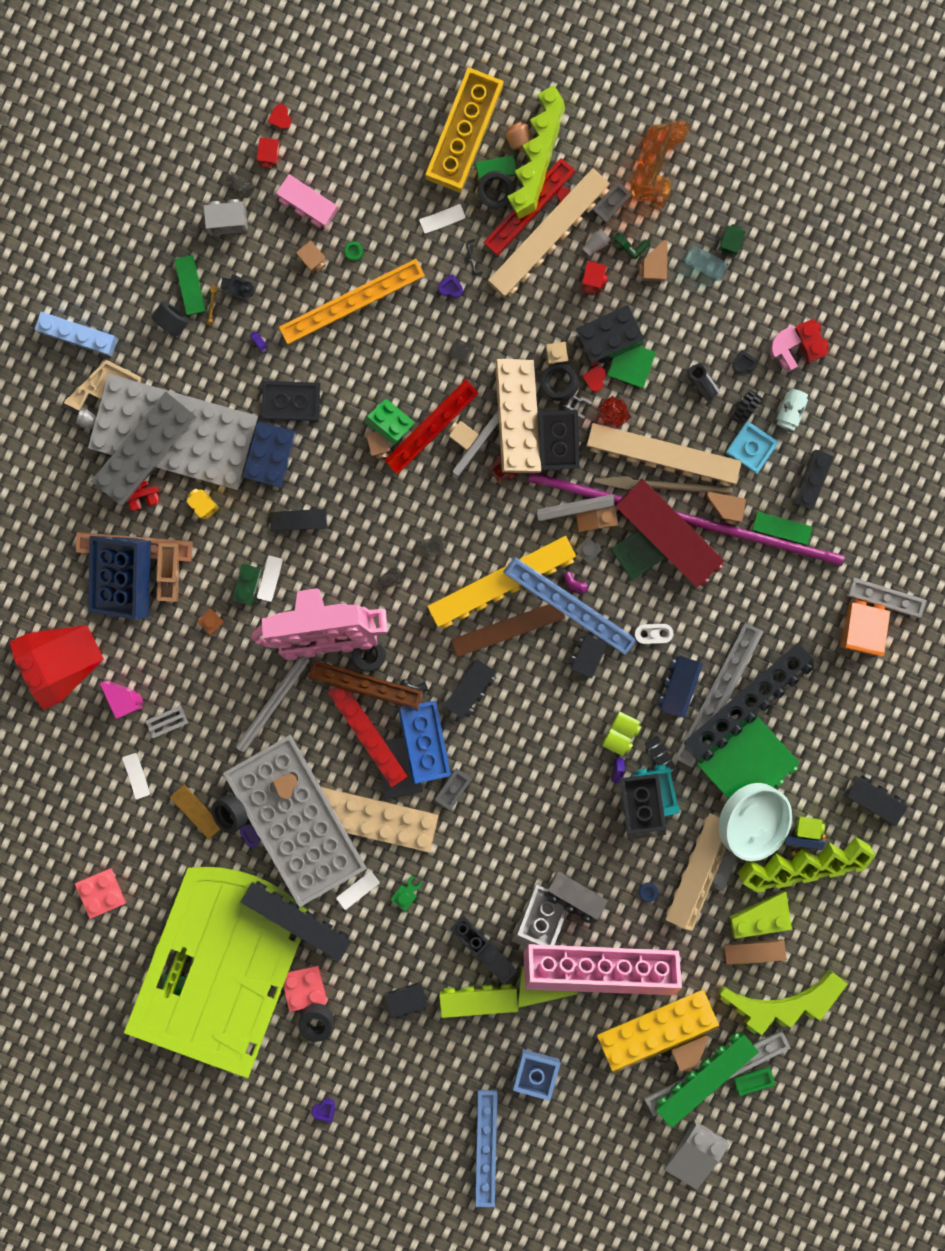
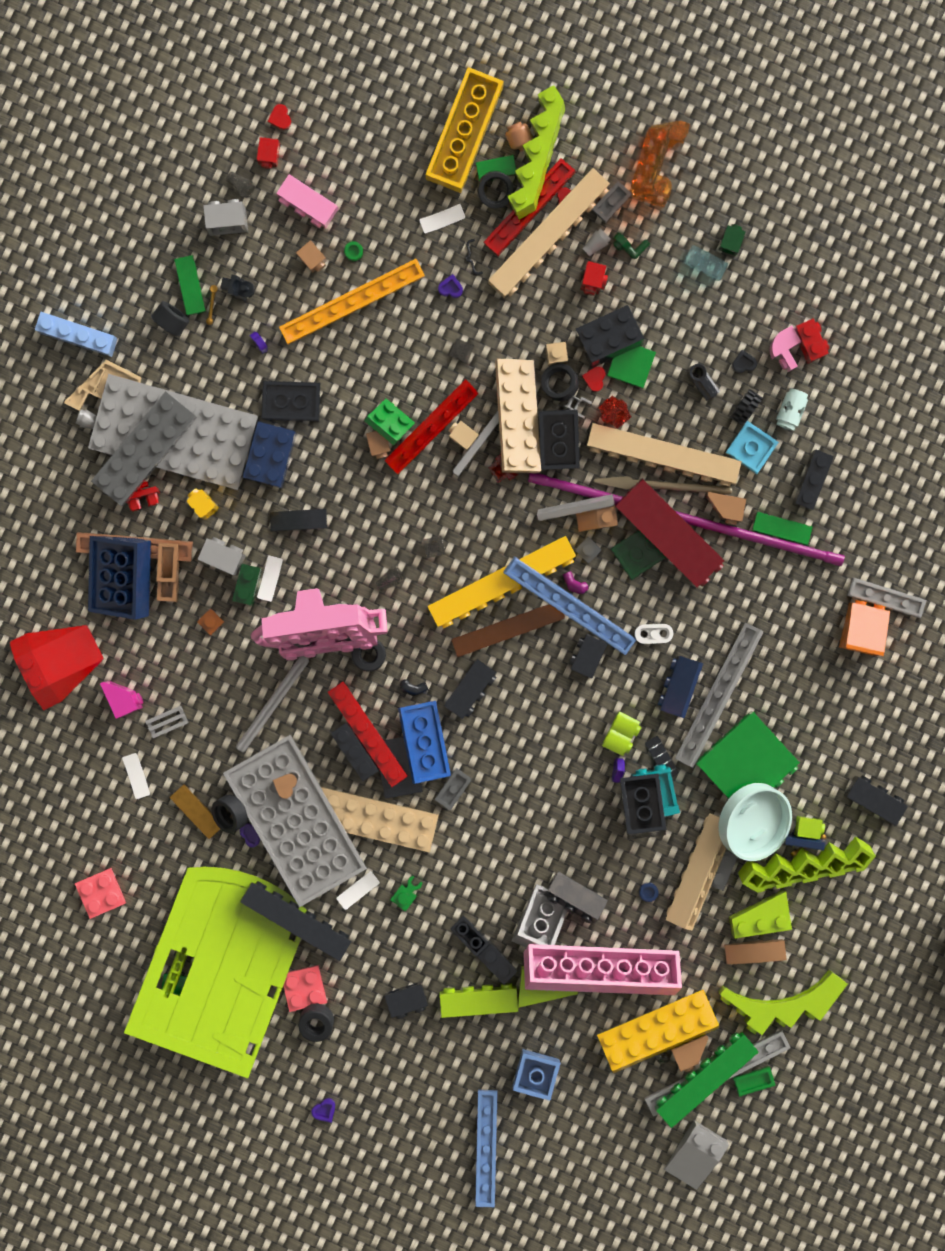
(222, 557): none -> light grey brick
(355, 751): none -> black brick
(365, 685): reddish brown tile -> none
(655, 264): medium nougat slope -> none
(795, 656): black brick -> none

